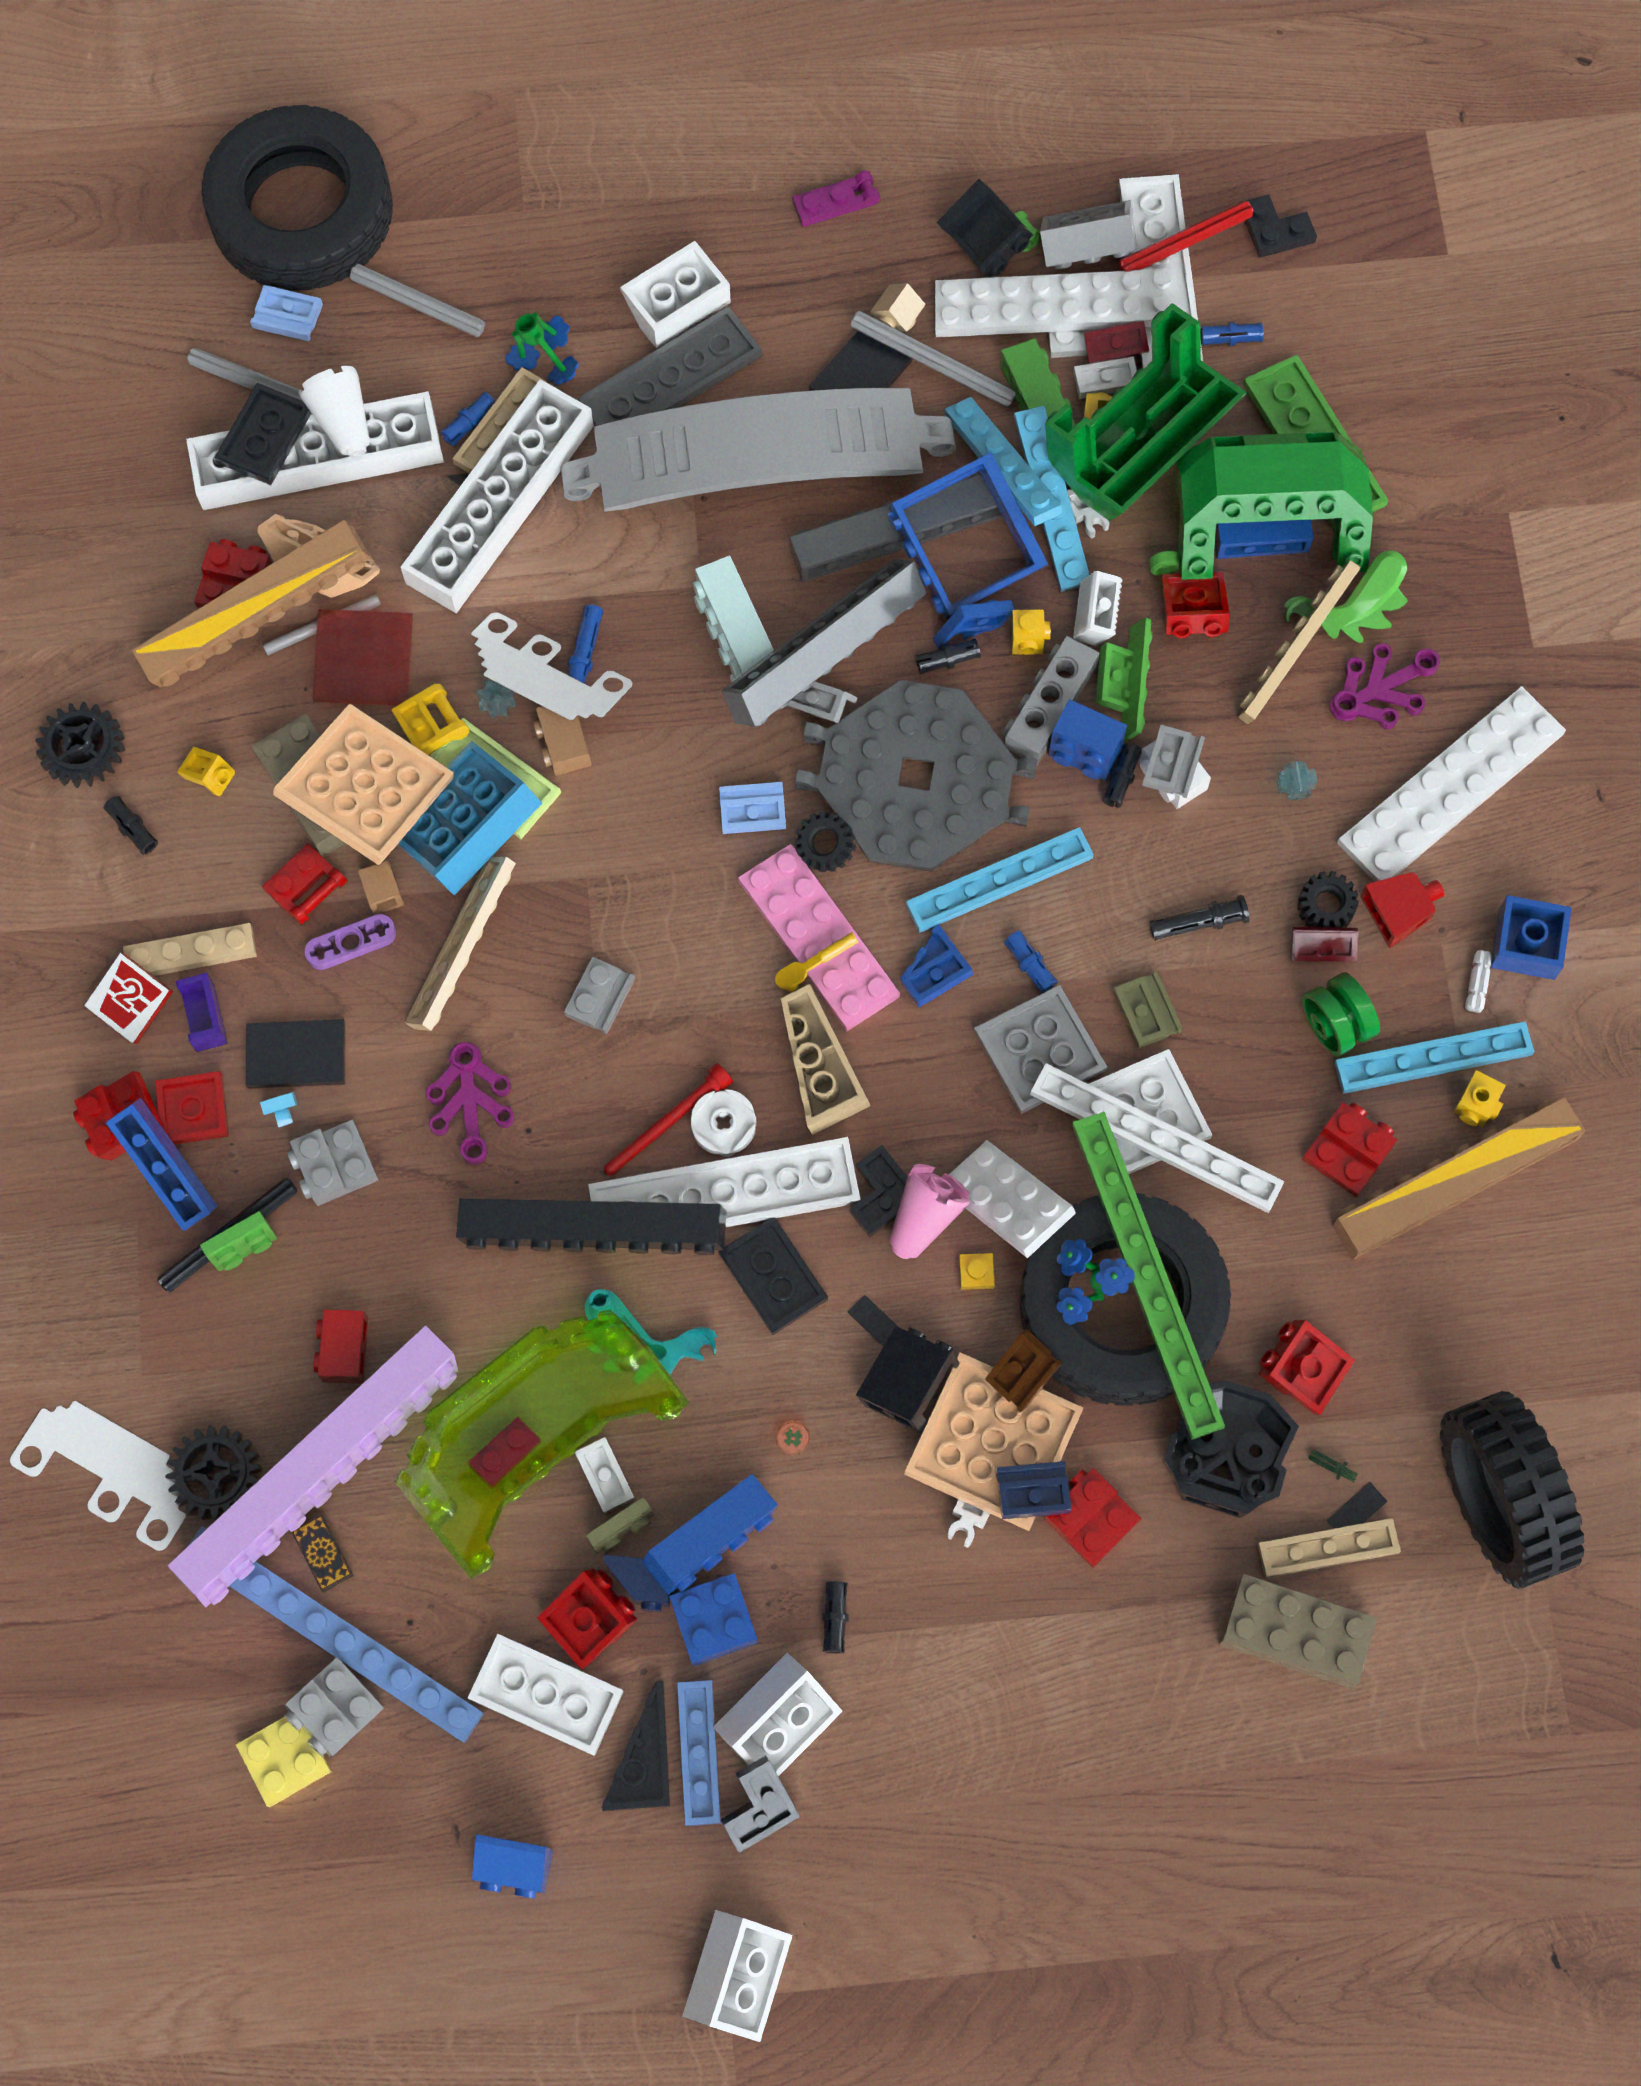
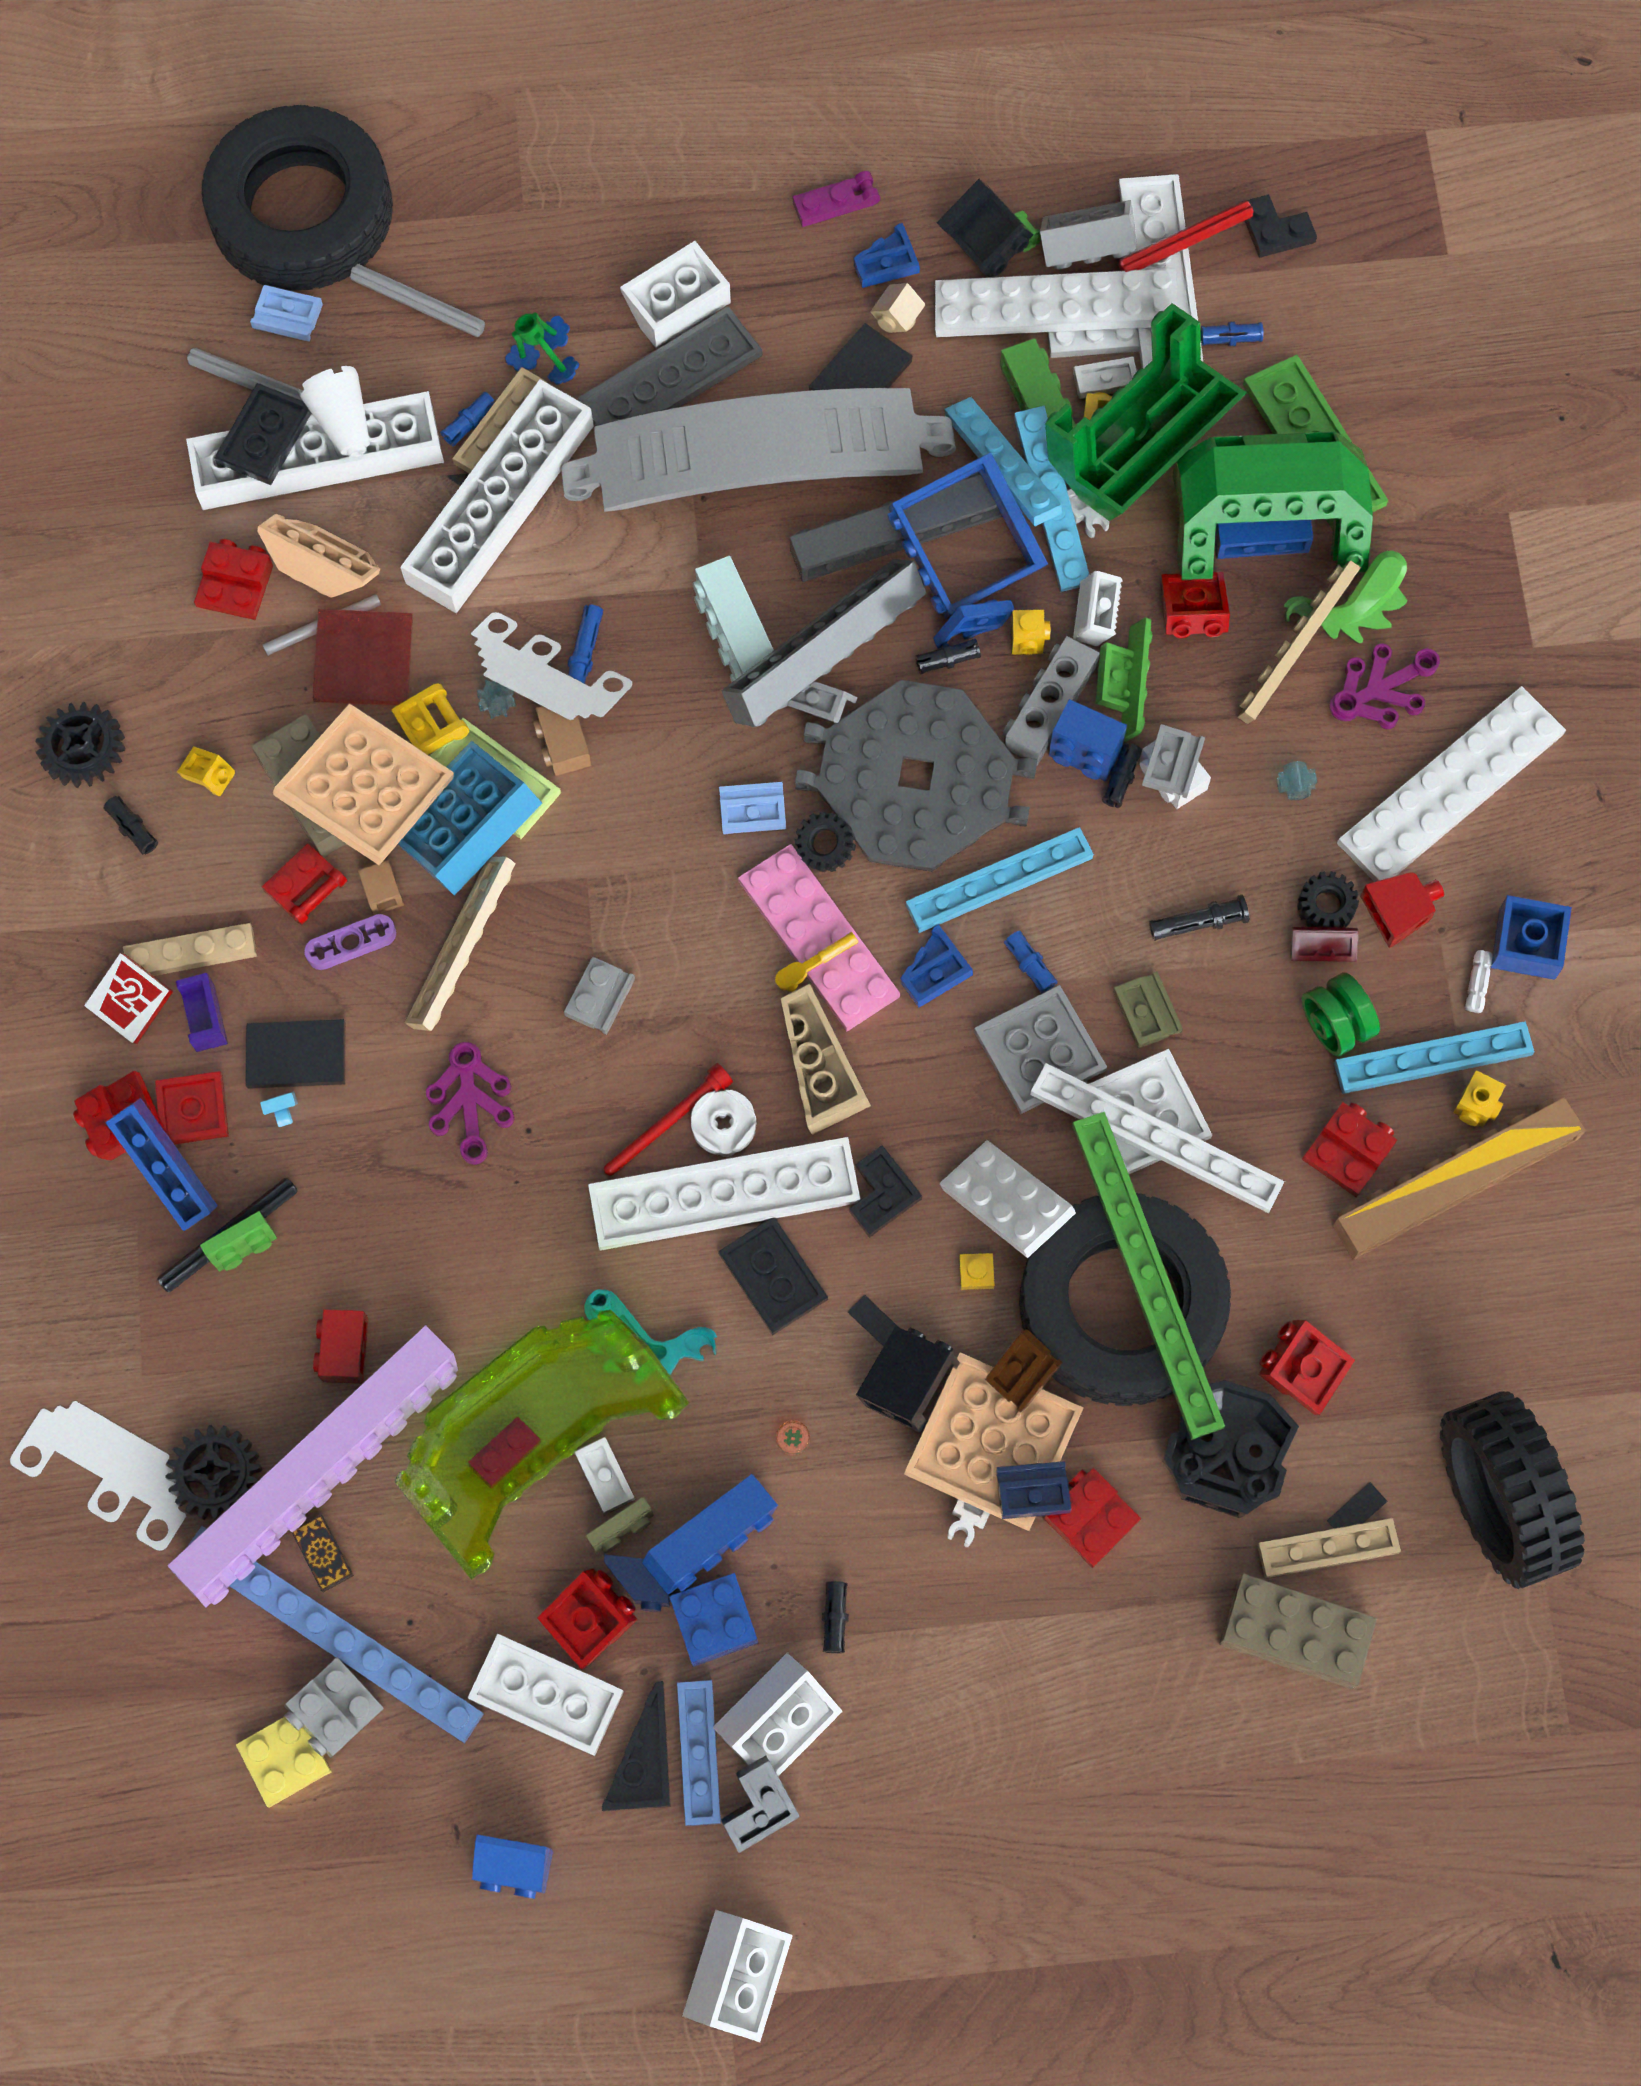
(252, 604): medium nougat brick -> none
(332, 1162): light grey plate -> none
(591, 1224): black brick -> none
(887, 259): none -> blue wing
(925, 1210): bright pink cone -> none
(933, 359): light grey axle -> none
(1106, 1279): blue plant -> none
(1116, 342): dark red plate -> none
(1164, 563): bright green tile -> none
(1340, 1469): clear green piece -> none

